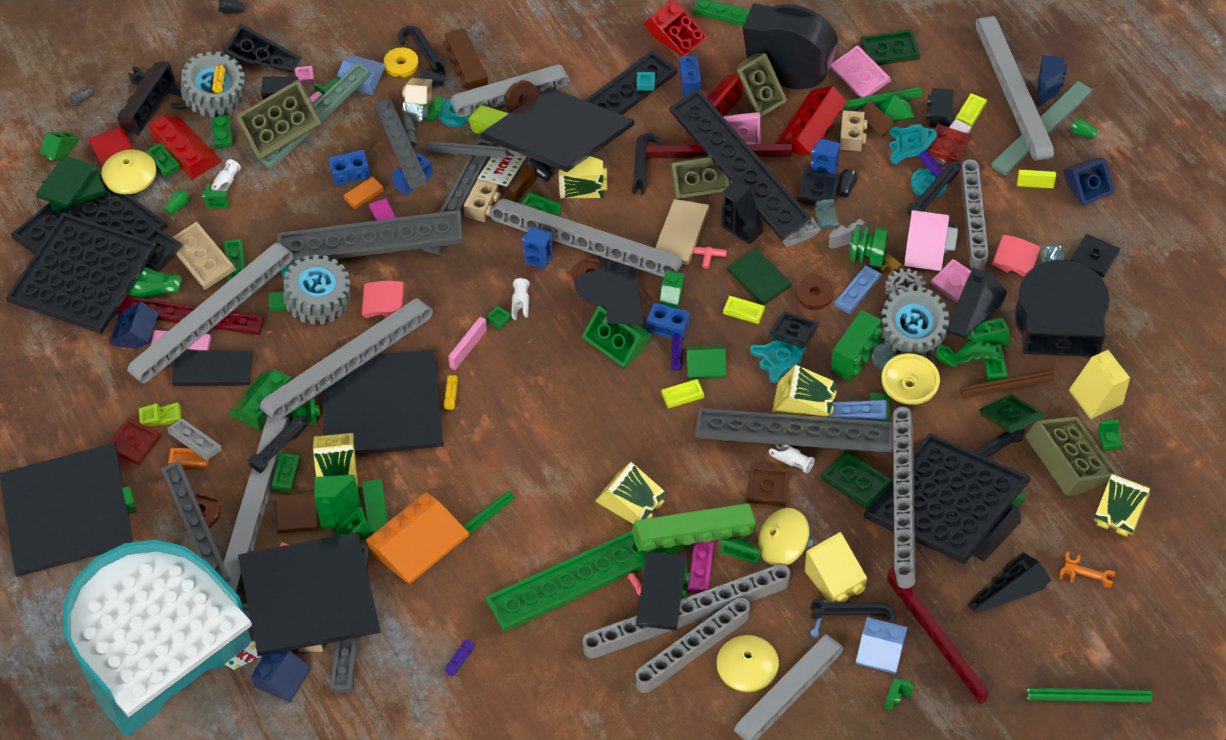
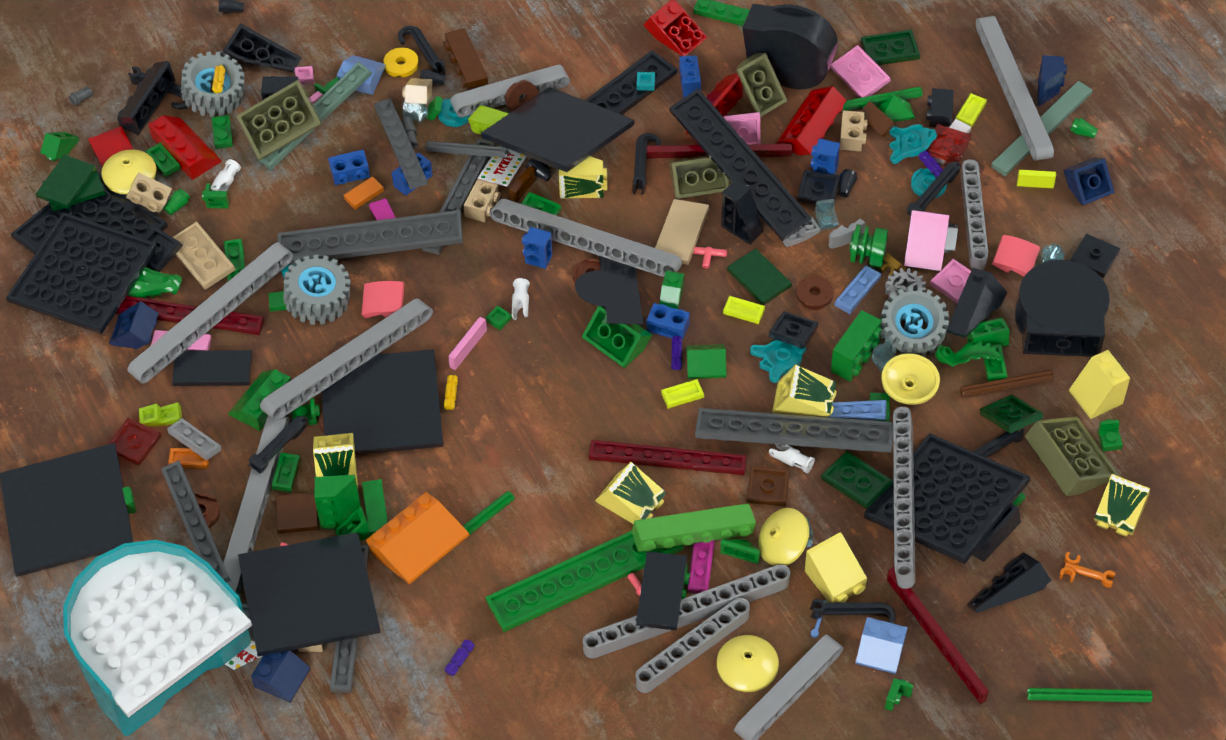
(150, 189): none -> tan brick
(667, 457): none -> dark red tile

